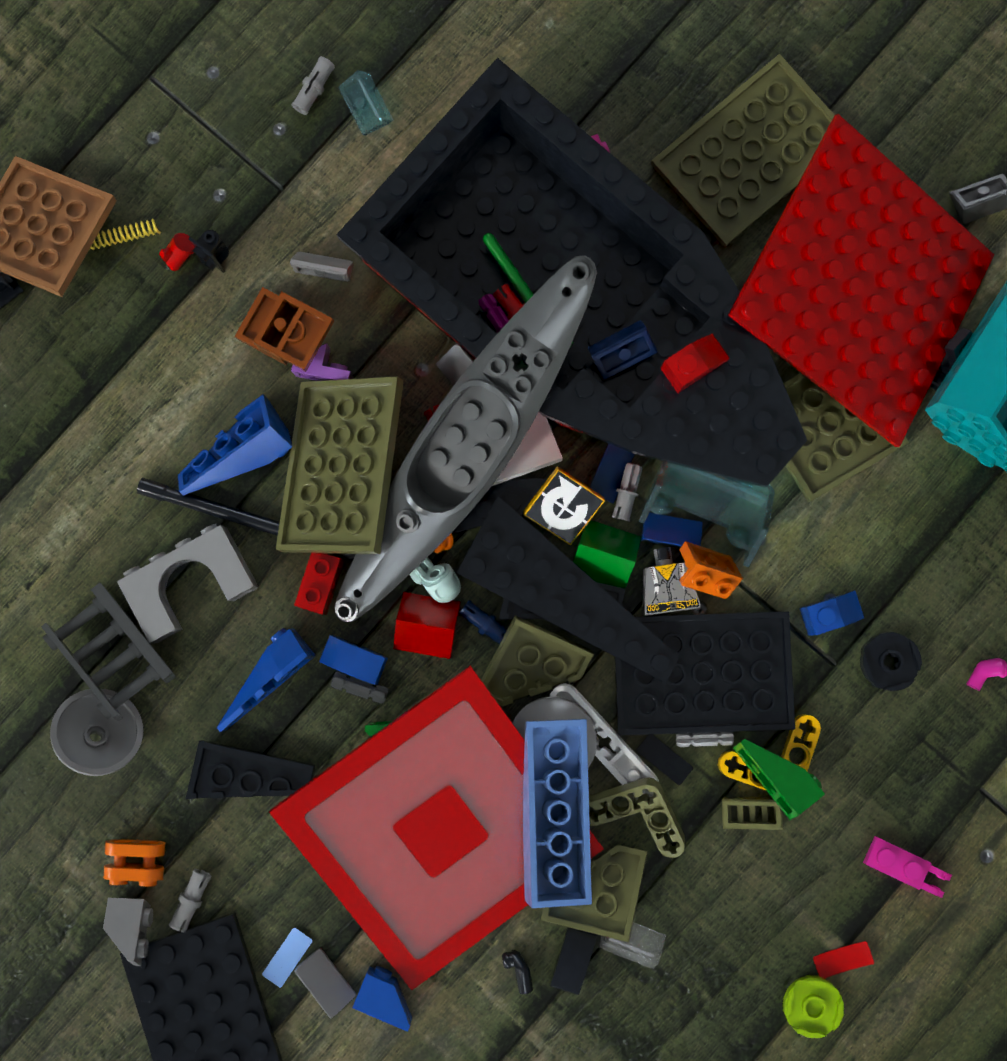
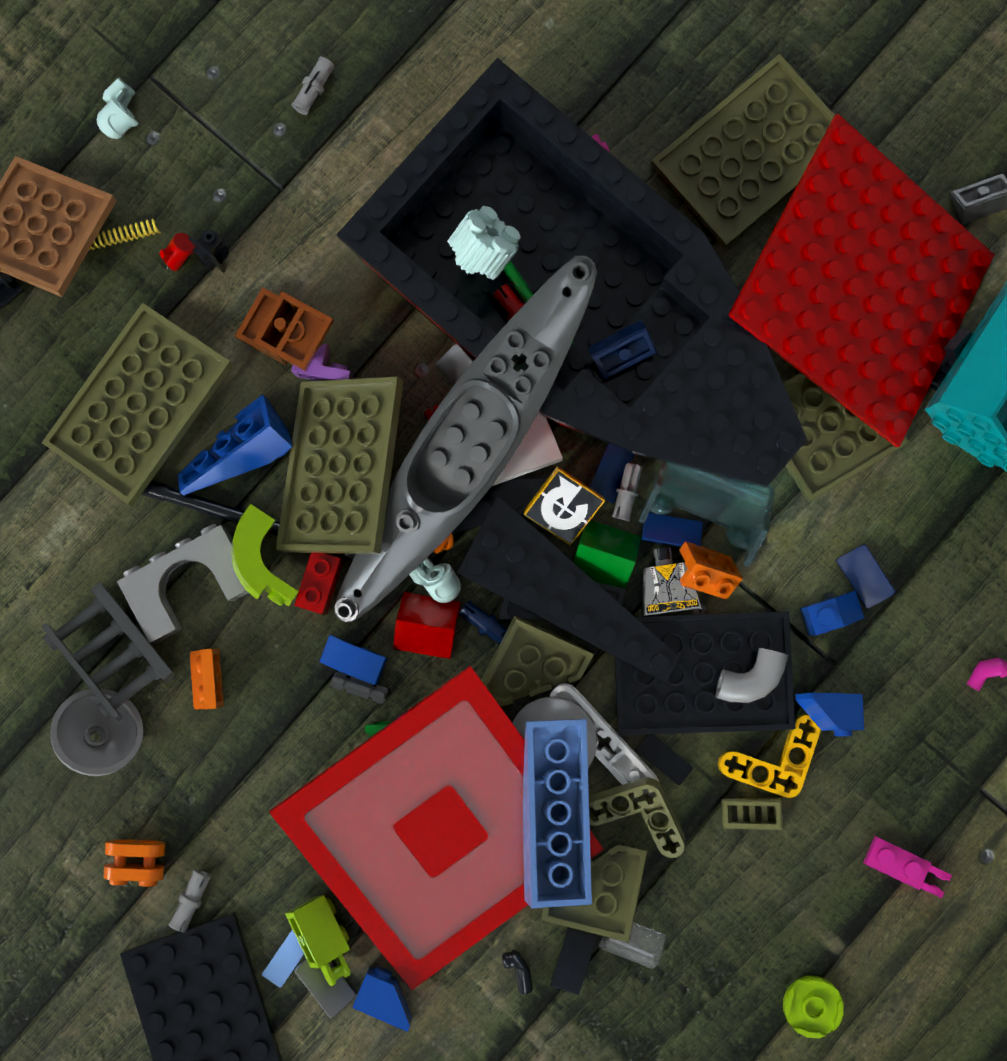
(115, 116): none -> light aqua piece
(127, 926): light grey slope -> none
(137, 404): none -> olive plate
(206, 679): none -> orange bracket
(237, 772): black wing -> none
(247, 558): none -> lime arch
(276, 665): blue wedge -> none
(320, 936): none -> lime brick
(322, 266): light grey slope -> none
(365, 102): clear light blue slope -> none
(484, 243): none -> light aqua brick
(494, 312): magenta axle -> none
(694, 362): red slope -> none
(704, 739): light grey axle -> none
(755, 683): none -> light grey cylinder
(785, 782): green slope -> none
(834, 711): none -> blue slope
(843, 959): red sticker -> none
(865, 576): none -> dark blue slope
(904, 671): black plate -> none

